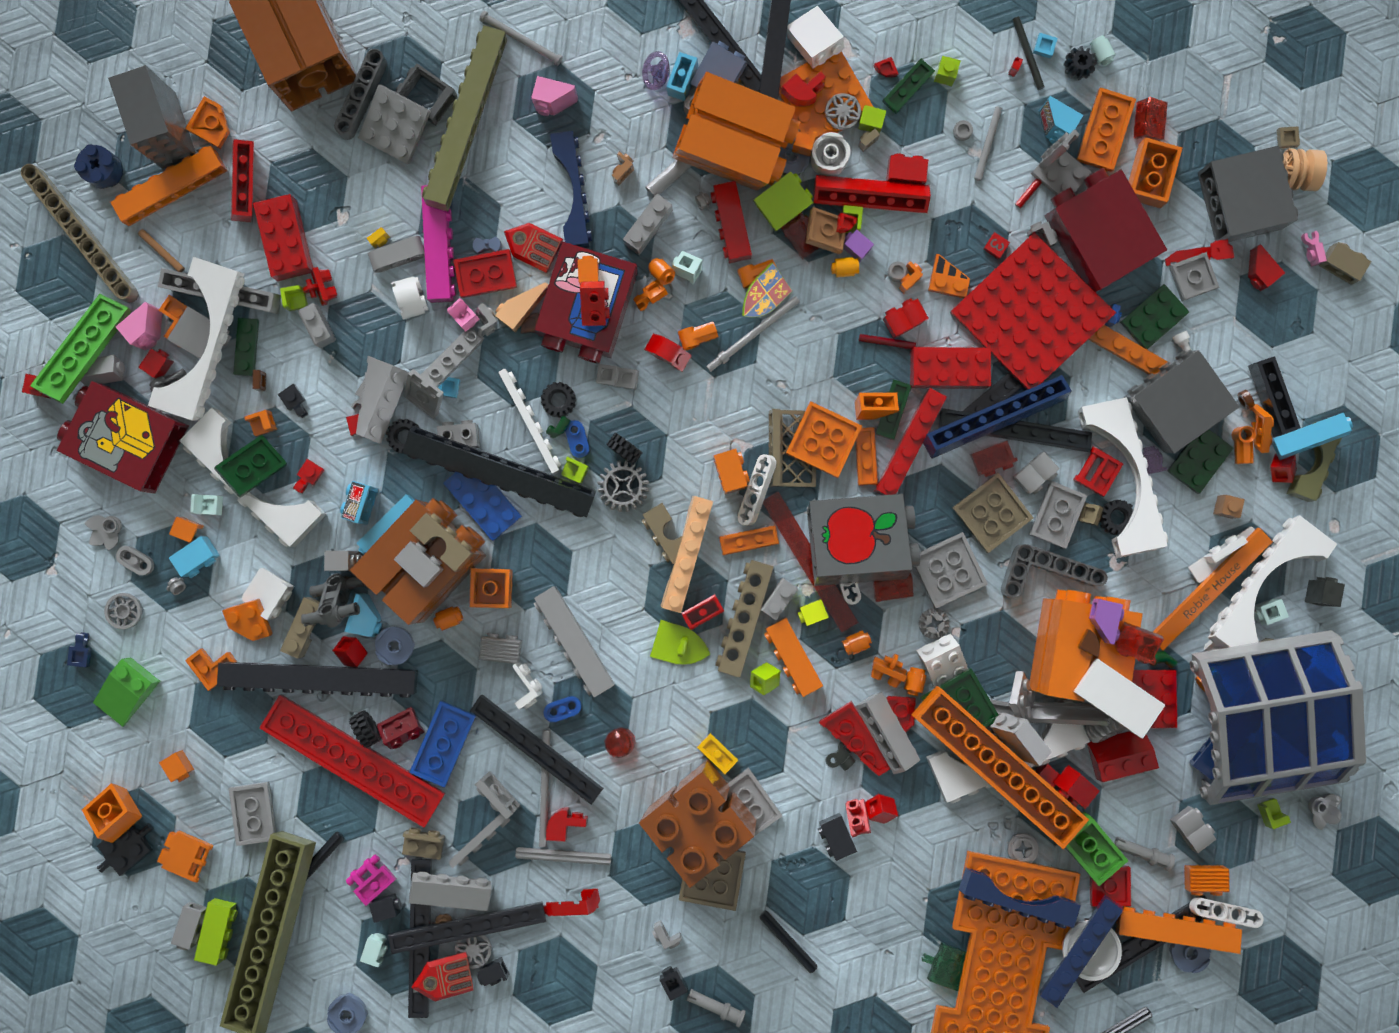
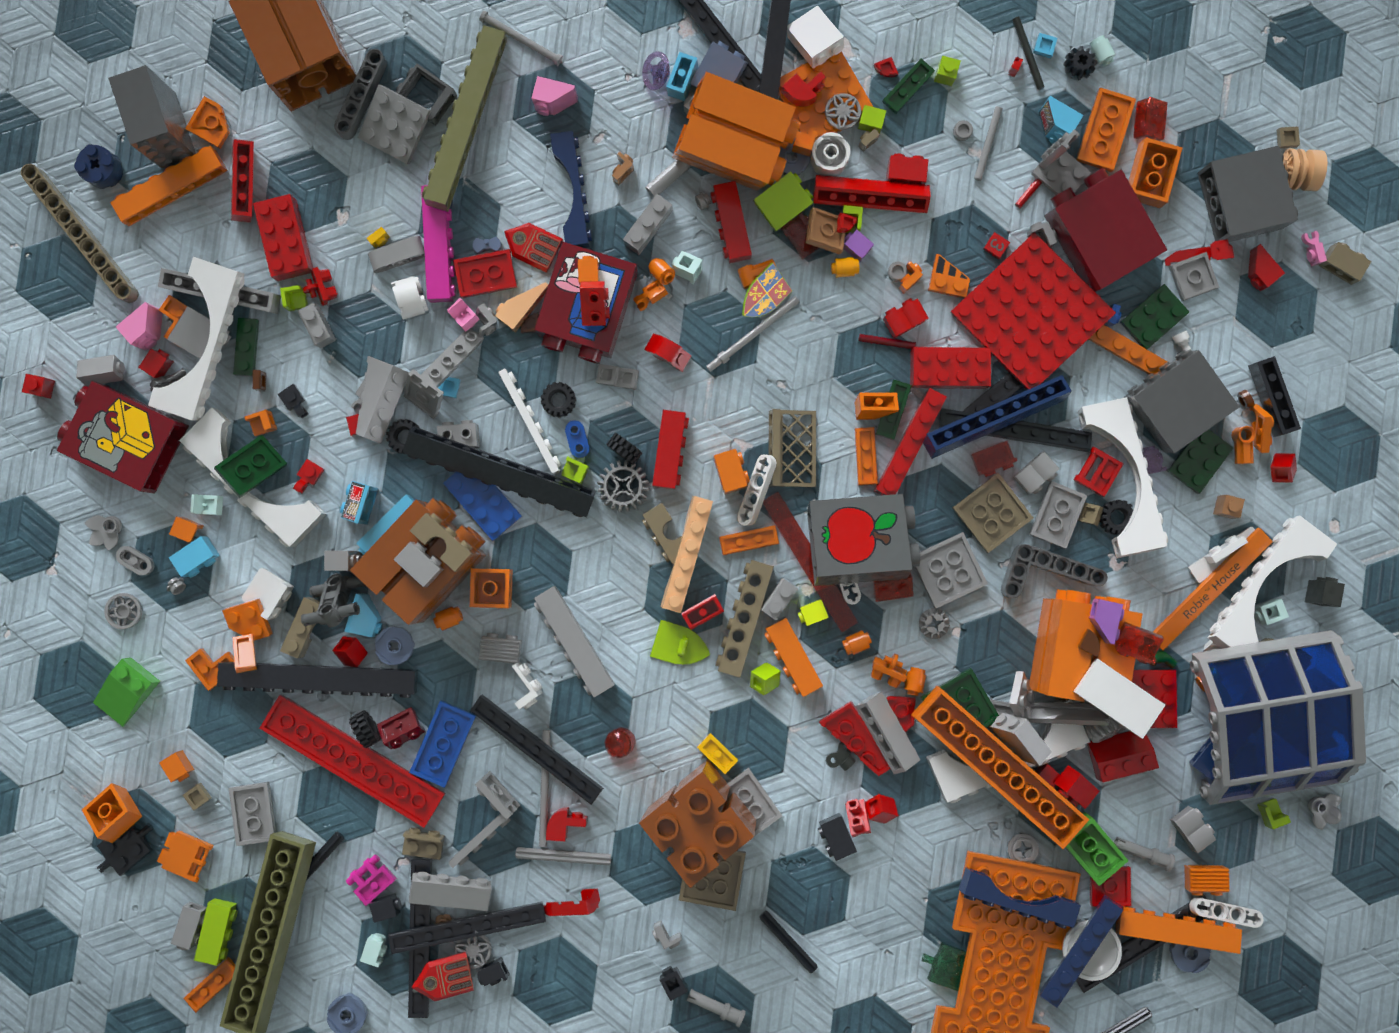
(80, 348): bright green plate -> none
(80, 654): dark blue plate -> none
(161, 251): medium nougat bar -> none
(197, 796): none -> dark tan plate
(211, 985): none -> orange tile
(244, 653): none -> tile
(560, 428): dark green arm -> none
(562, 708): blue plate -> none
(669, 449): none -> red brick
(693, 337): orange piece -> none
(823, 439): orange plate -> none
(942, 659): white bracket -> none
(1308, 486): olive arch -> none
(1312, 436): medium azure brick -> none

